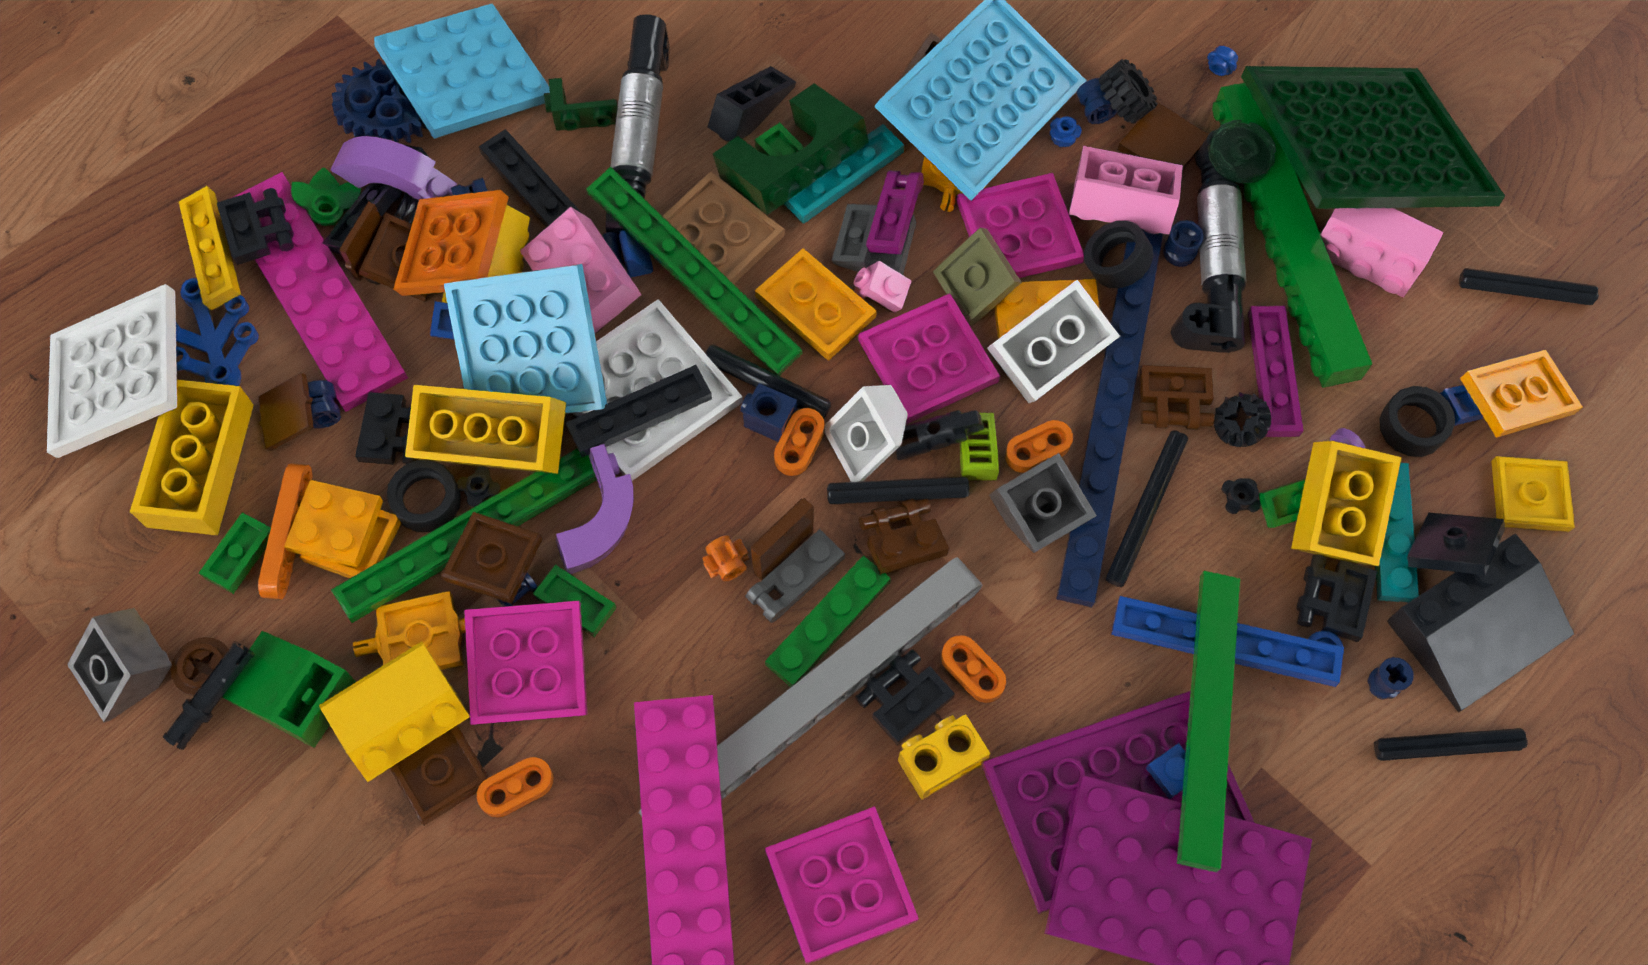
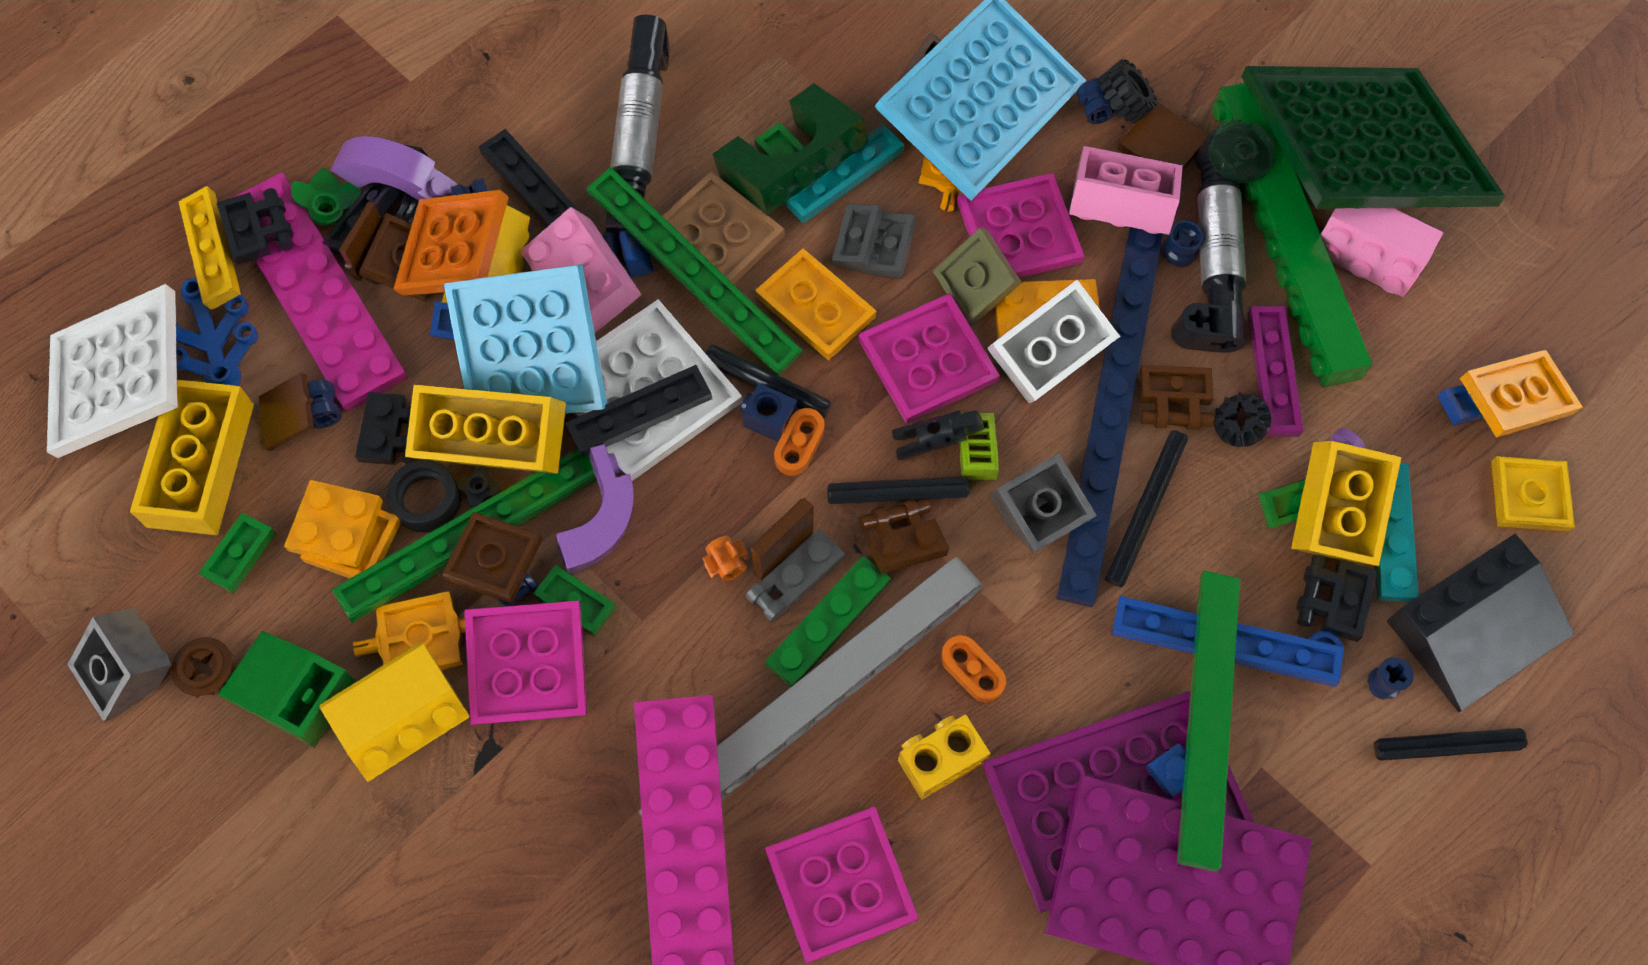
(207, 697): black pin -> none
(277, 561): orange beam -> none
(375, 105): dark blue gear -> none
(439, 775): reddish brown tile -> none
(462, 70): medium azure plate -> none
(514, 784): orange plate -> none
(577, 115): dark green bracket -> none
(748, 103): black slope -> none
(867, 430): white slope -> none
(882, 285): bright pink bracket -> none
(894, 212): magenta plate -> none
(911, 705): black plate -> none
(1036, 445): orange plate -> none
(1062, 137): blue plate -> none
(1129, 270): black tyre -> none
(1222, 61): blue plate -> none
(1241, 486): black plate -> none
(1433, 404): black tyre -> none
(1456, 543): black plate -> none
(1528, 286): black axle -> none

